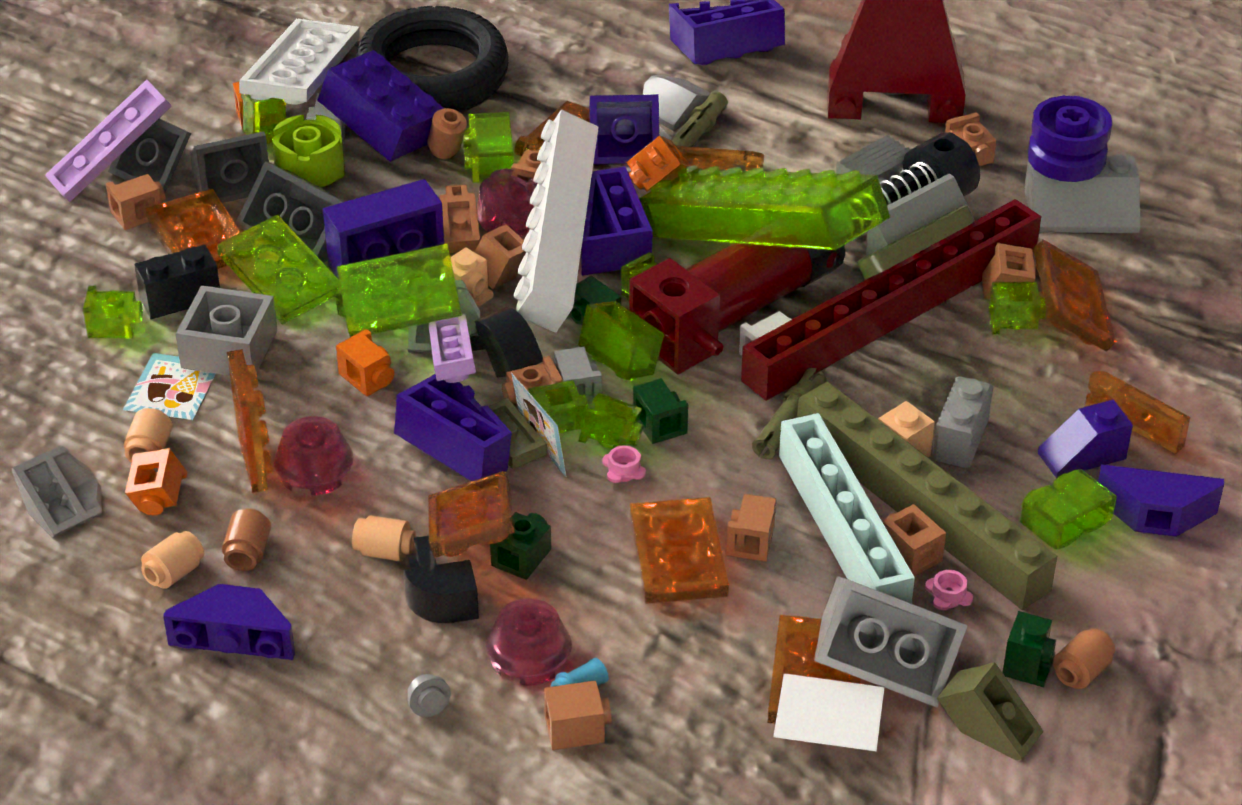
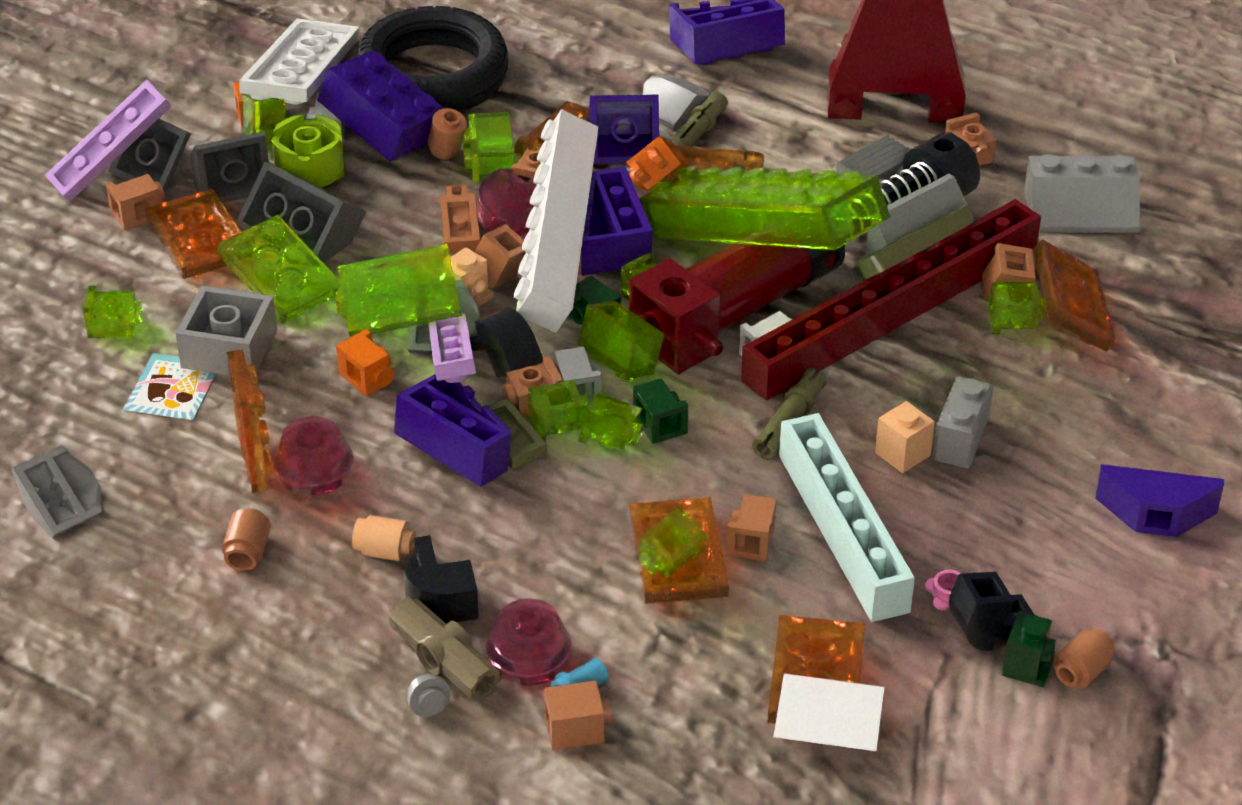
(147, 432): light nougat brick -> none
(155, 490): orange brick -> none
(172, 559): light nougat brick -> none
(173, 280): black brick -> none
(230, 622): dark purple slope -> none
(383, 224): dark purple brick -> none
(444, 648): none -> dark tan piece
(470, 515): clear orange plate -> none
(529, 540): dark green brick -> none
(541, 422): sticker -> none
(623, 464): bright pink plate -> none
(674, 532): none -> clear neon green brick
(888, 641): light grey slope -> none
(904, 476): olive brick -> none
(916, 538): nougat brick -> none
(985, 608): none -> black brick
(990, 710): olive slope -> none
(1067, 508): clear neon green brick -> none
(1069, 138): dark purple wheel -> none
(1088, 439): dark purple slope -> none
(1148, 415): clear orange plate -> none

